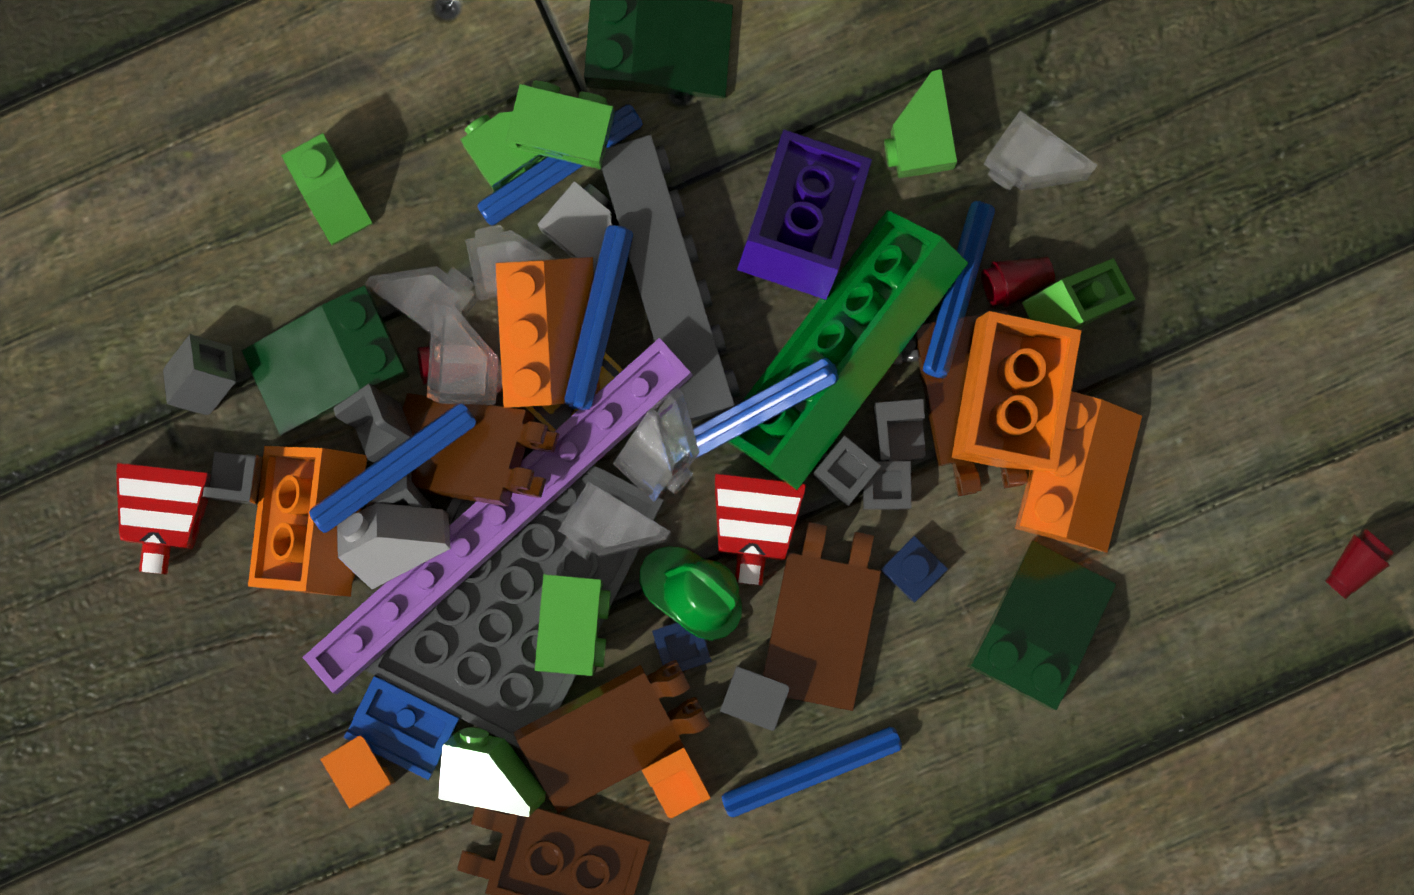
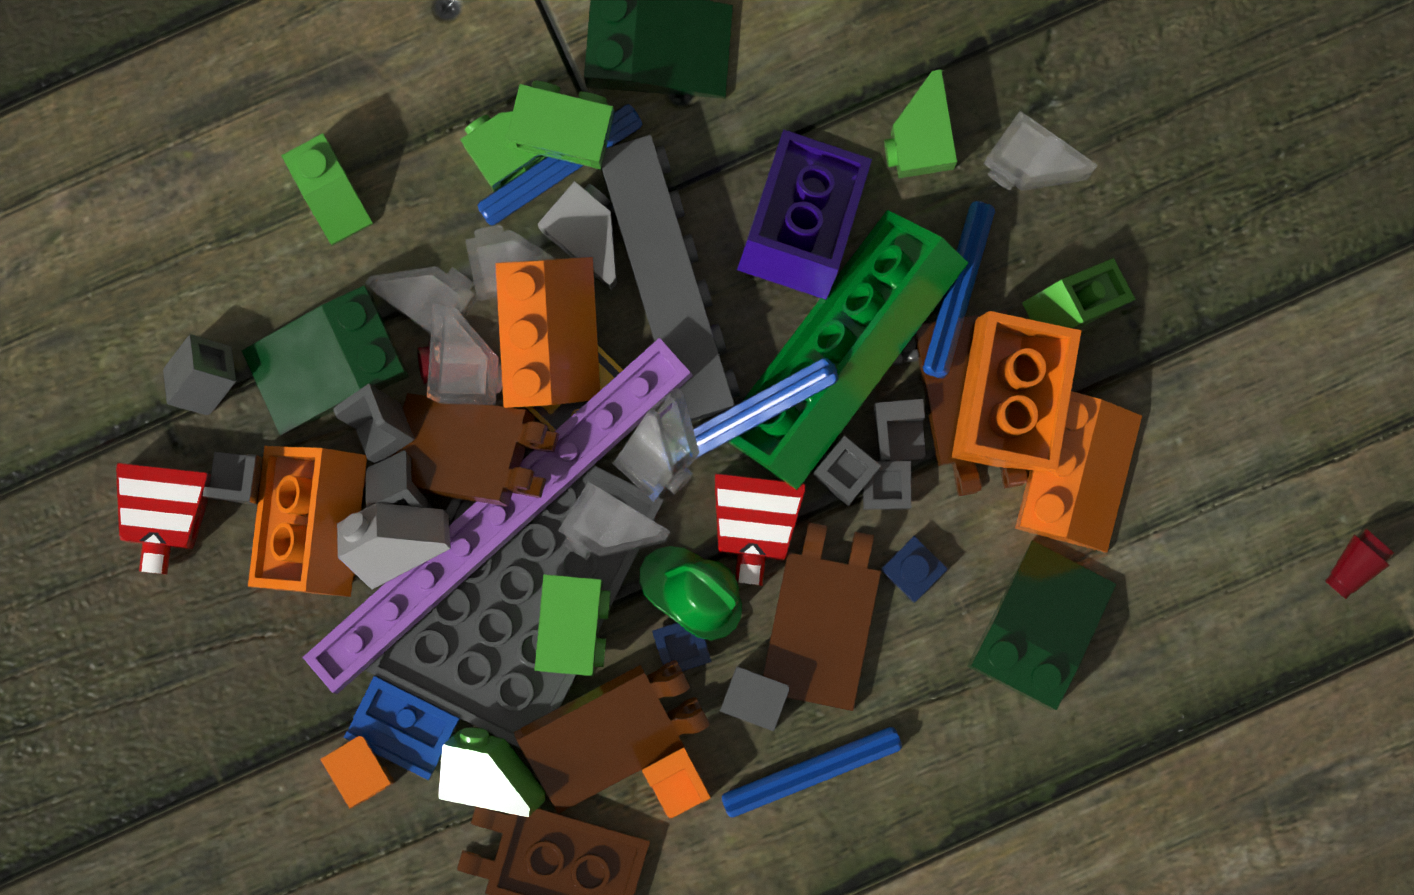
(392, 468): blue axle -> none
(598, 317): blue axle -> none
(1016, 279): dark red cone -> none

